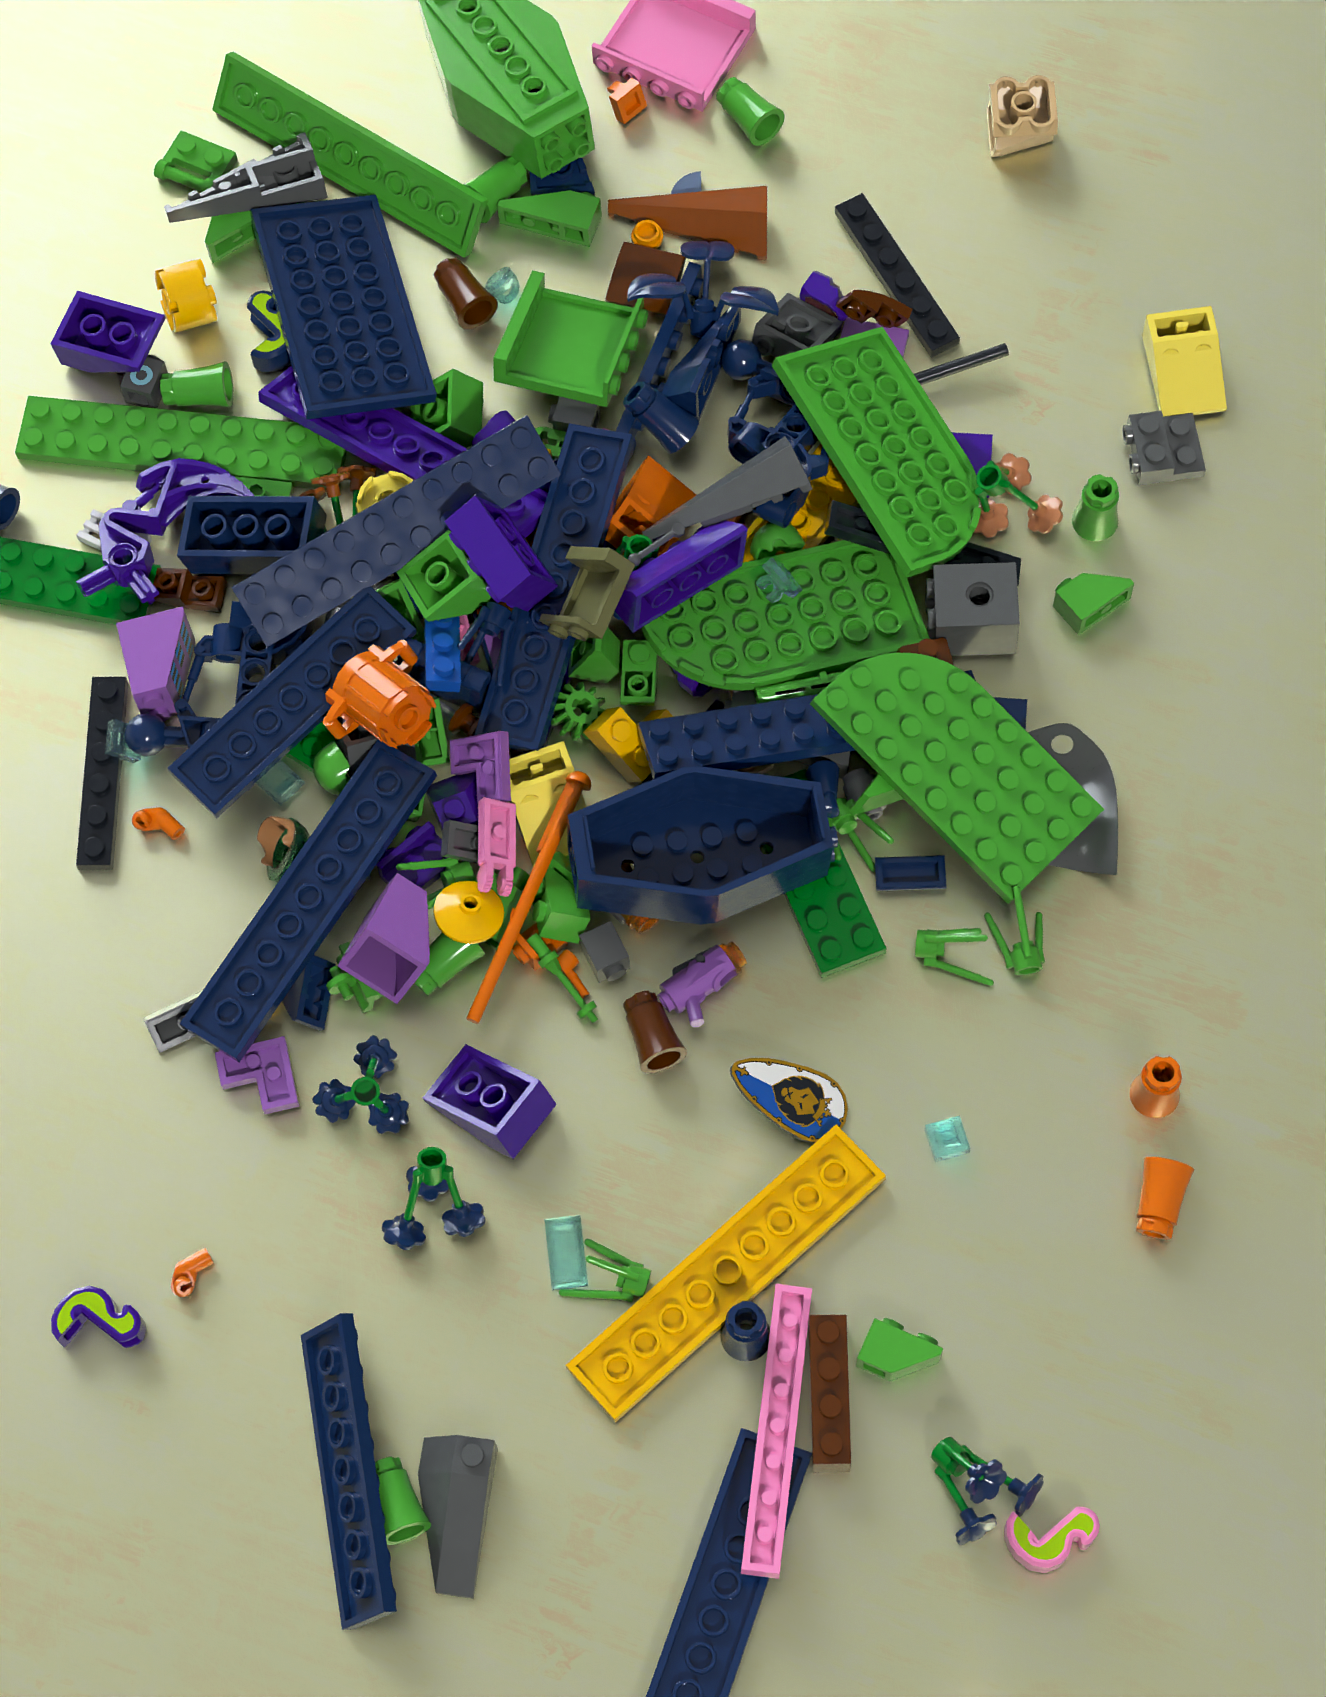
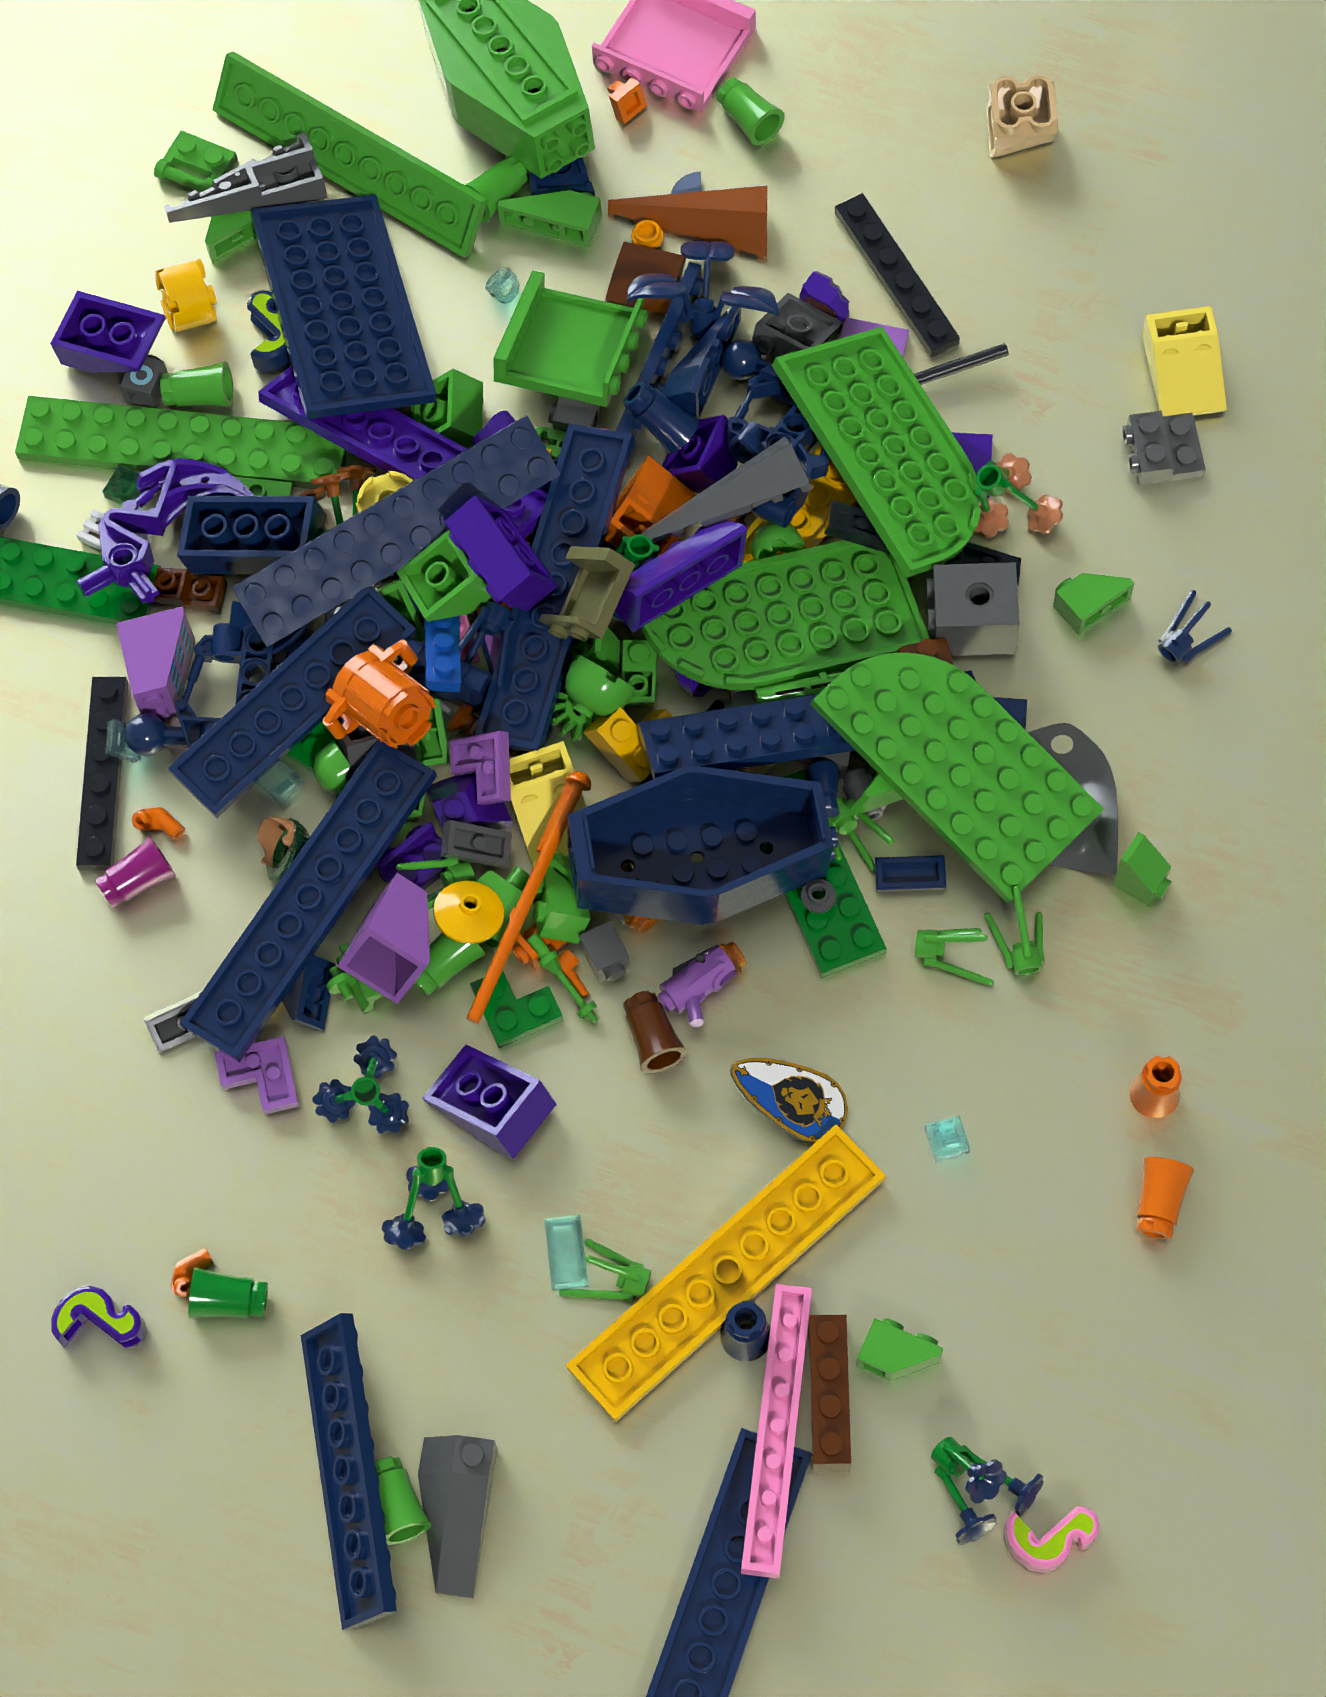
(122, 486): none -> clear green tile
(135, 873): none -> magenta plant
(226, 1295): none -> green plant
(465, 294): reddish brown plant -> none
(496, 844): bright pink hinge -> none
(518, 1018): none -> green plate
(595, 688): none -> bright green cylinder
(676, 530): dark grey hinge -> none
(704, 457): none -> dark purple slope
(780, 578): clear light blue tile -> none
(818, 905): none -> dark grey plate
(865, 304): reddish brown slope -> none
(1096, 513): bright green plant -> none
(1143, 871): none -> bright green slope
(1177, 644): none -> dark blue plant

